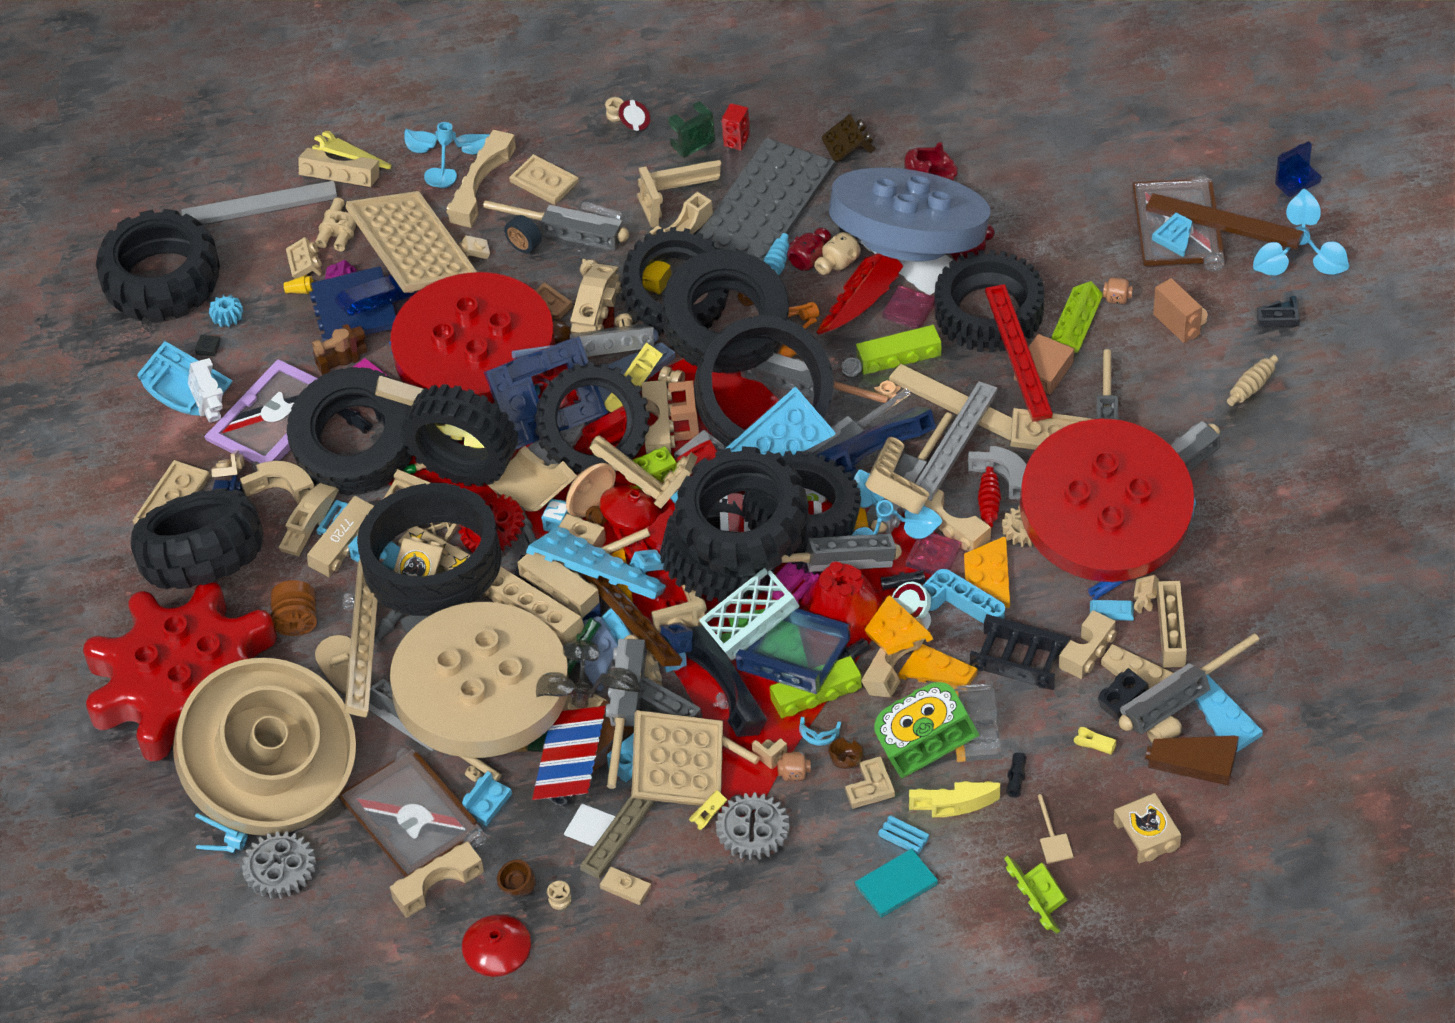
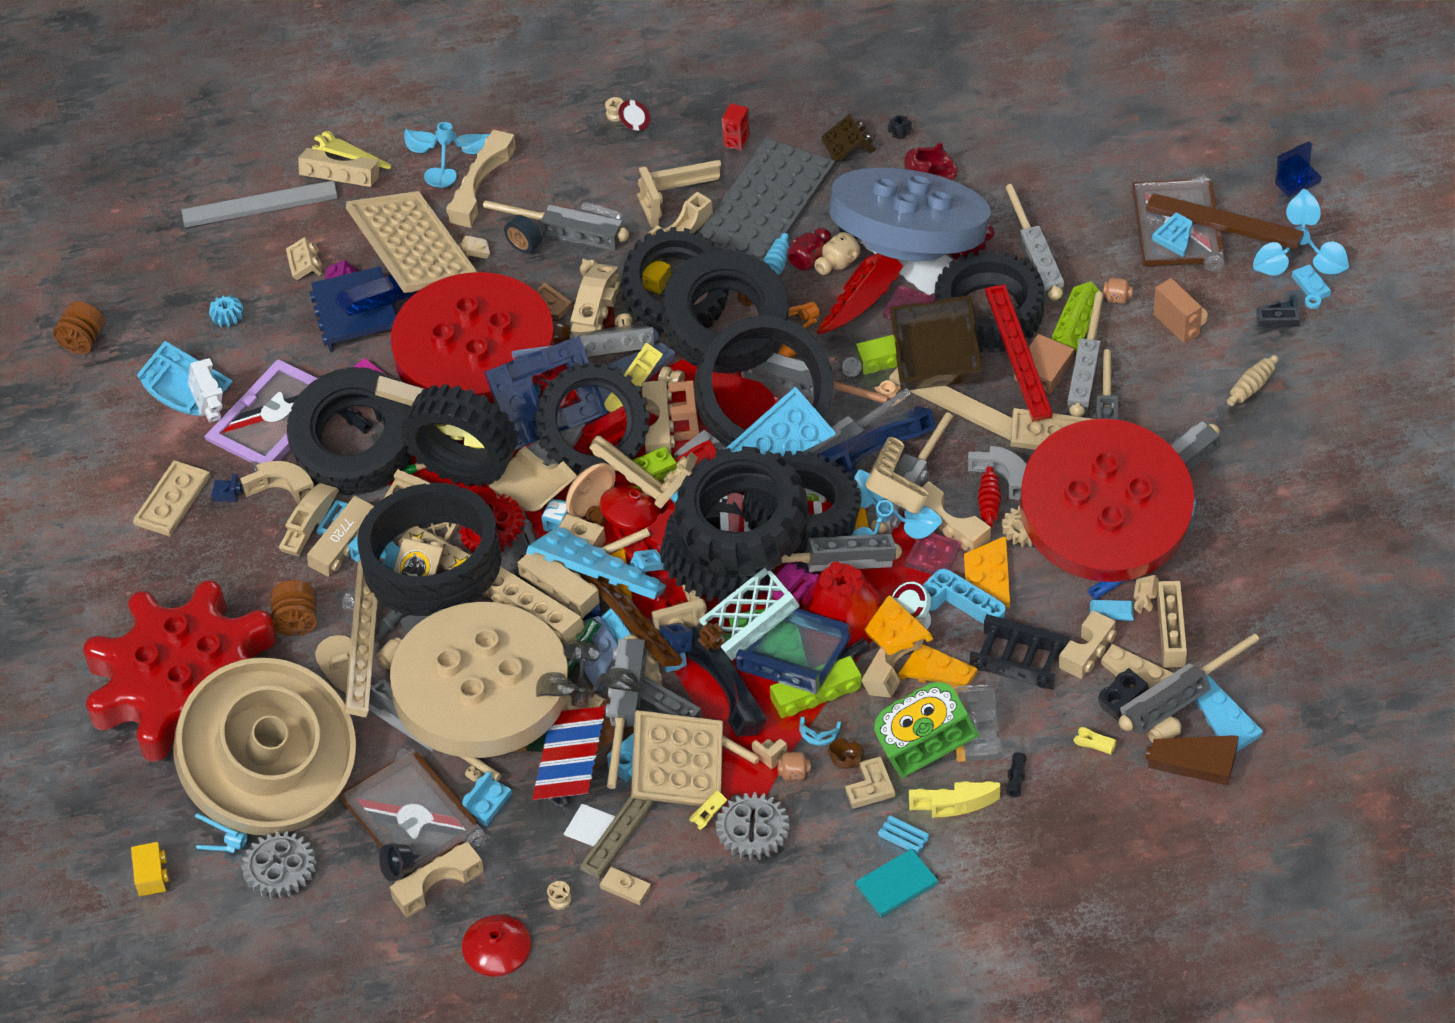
(78, 327): none -> dark orange wheel
(149, 869): none -> yellow brick
(165, 294): black tyre -> none
(197, 538): black tyre -> none
(207, 345): pearl dark grey tile -> none
(227, 468): tan bracket -> none
(300, 285): yellow cone -> none
(336, 224): tan pin -> none
(340, 349): reddish brown hips -> none
(386, 653): none -> tan brick
(396, 861): none -> black piece
(516, 878): reddish brown hat -> none
(544, 179): tan tile -> none
(693, 133): clear green panel -> none
(712, 636): none -> reddish brown gear
(721, 701): clear rock -> none
(897, 580): black pin -> none
(899, 127): none -> black gear
(936, 343): none -> dark brown tile
(956, 438): light grey plate -> none
(1037, 252): none -> light grey piece
(1041, 889): lime bracket -> none
(1054, 847): tan piece -> none
(1085, 366): none -> light grey piece
(1148, 827): tan panel -> none
(1311, 285): none -> medium azure hinge

